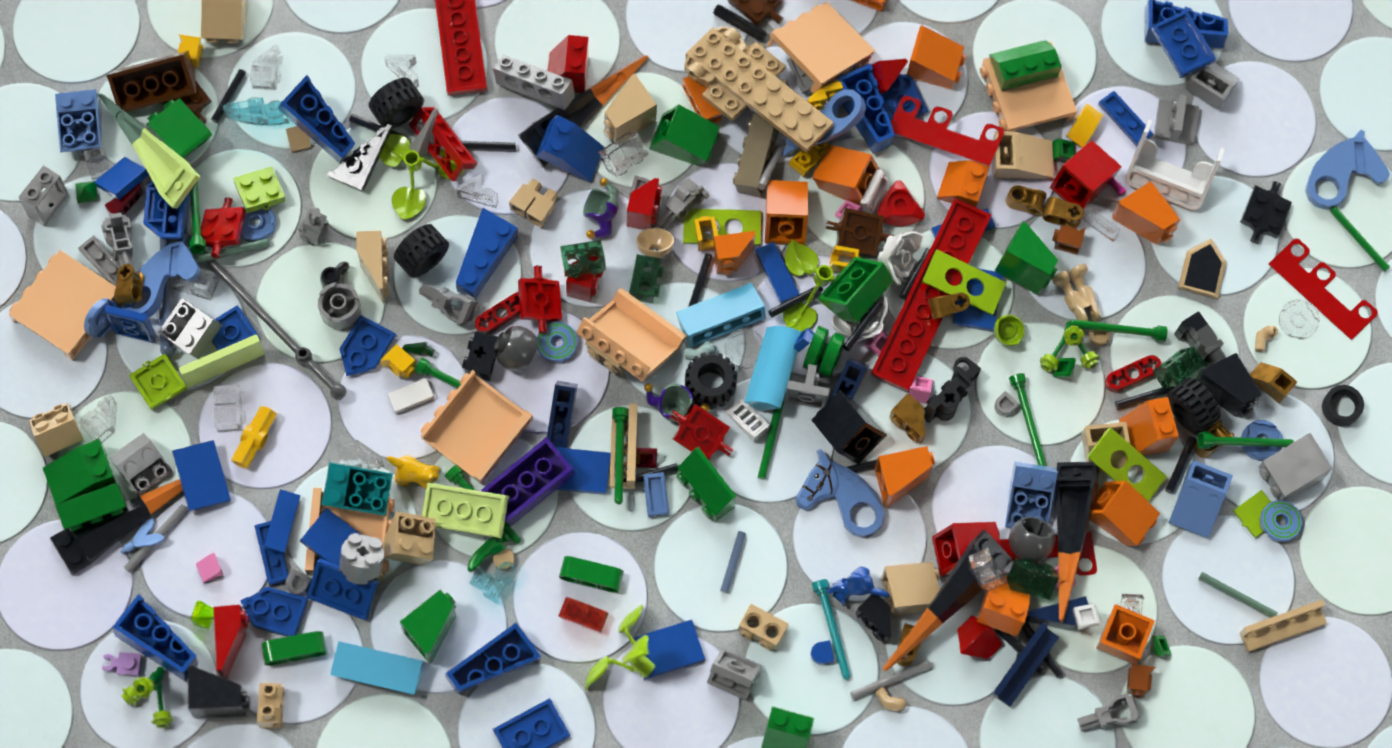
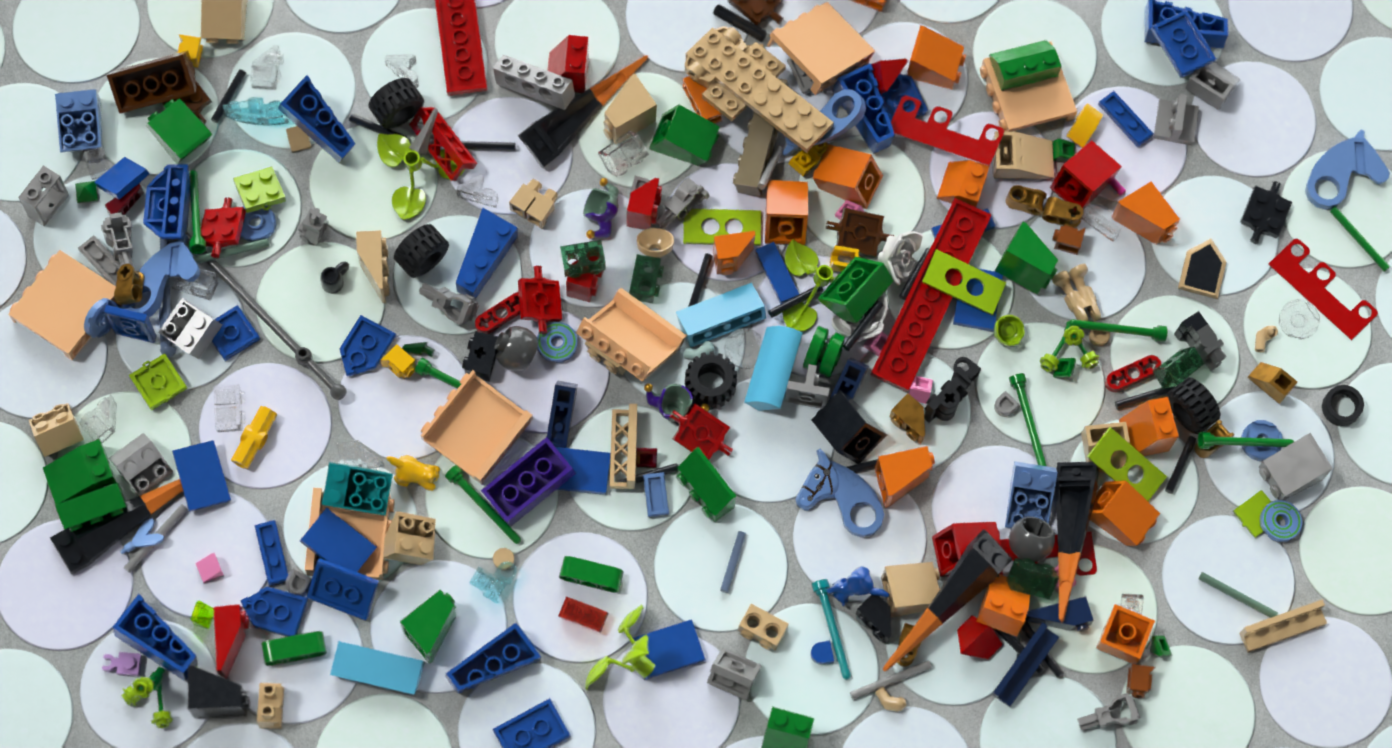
(167, 169): yellowish green plate -> none
(222, 361): yellowish green tile -> none
(281, 522): blue tile -> none
(341, 295): light grey brick -> none
(359, 166): wing -> none
(361, 558): light grey brick -> none
(410, 395): white tile -> none
(465, 509): yellowish green tile -> none
(492, 545): green piece -> none
(570, 148): blue slope -> none
(620, 416): green piece -> none
(705, 230): yellow window -> none
(757, 433): white slope -> none
(770, 443): green bar -> none
(804, 339): blue tile -> none
(824, 94): yellow slope -> none
(874, 191): white tile -> none
(900, 206): red hat -> none
(945, 305): pearl gold piece -> none
(986, 570): clear slope -> none
(1086, 616): white tile -> none
(1174, 183): white windscreen -> none
(1200, 498): medium blue slope -> none
(1231, 385): black slope -> none

